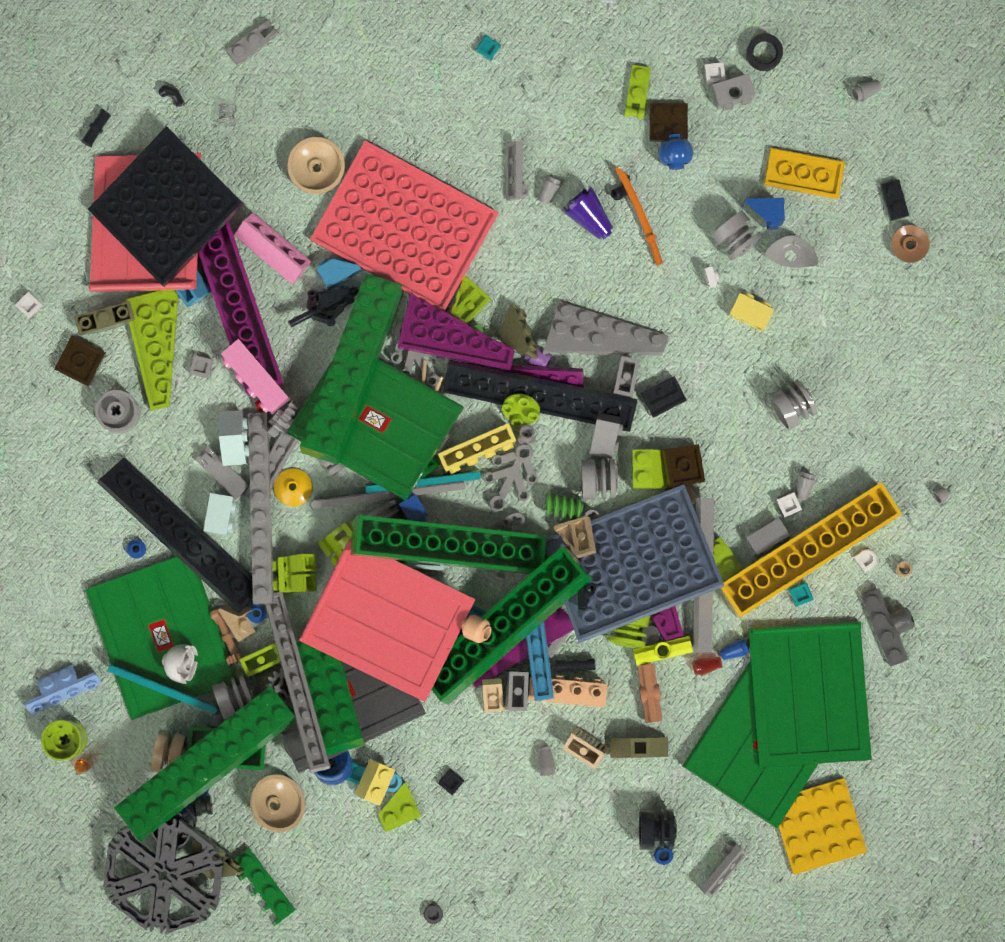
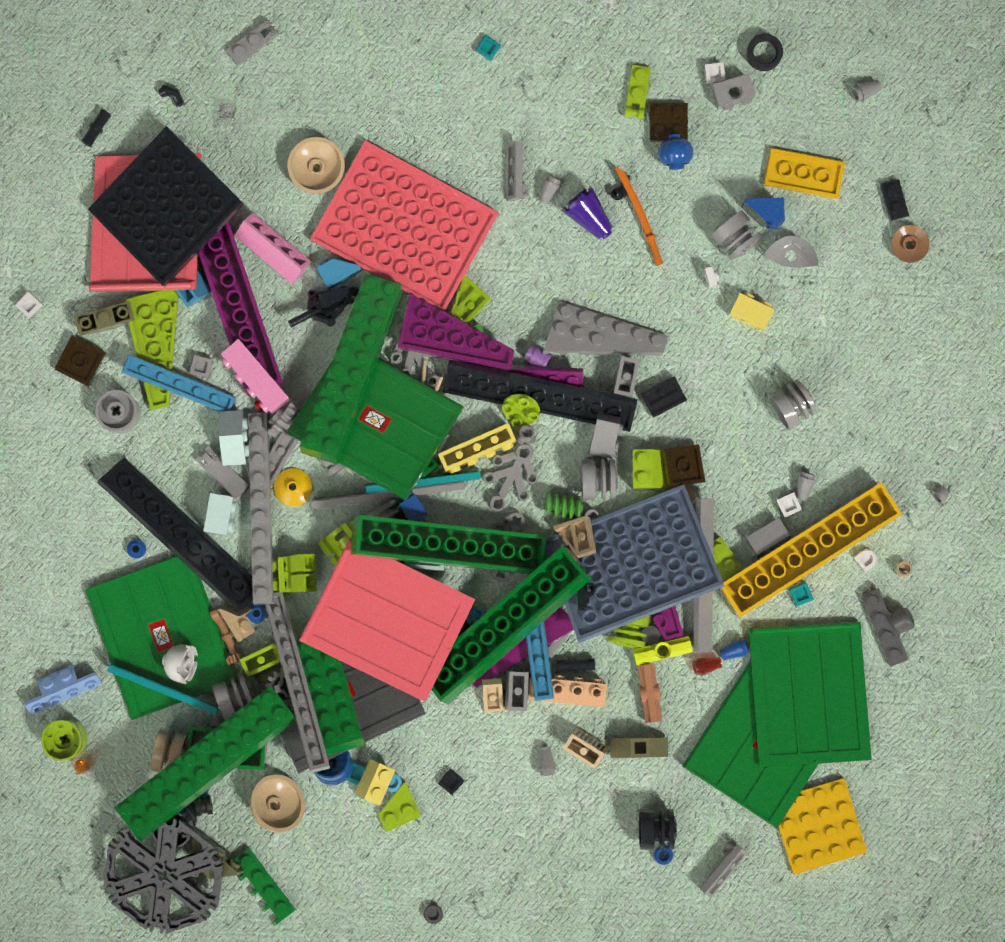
(178, 384): none -> dark azure tile
(476, 628): light nougat head -> none
(517, 333): olive slope -> none

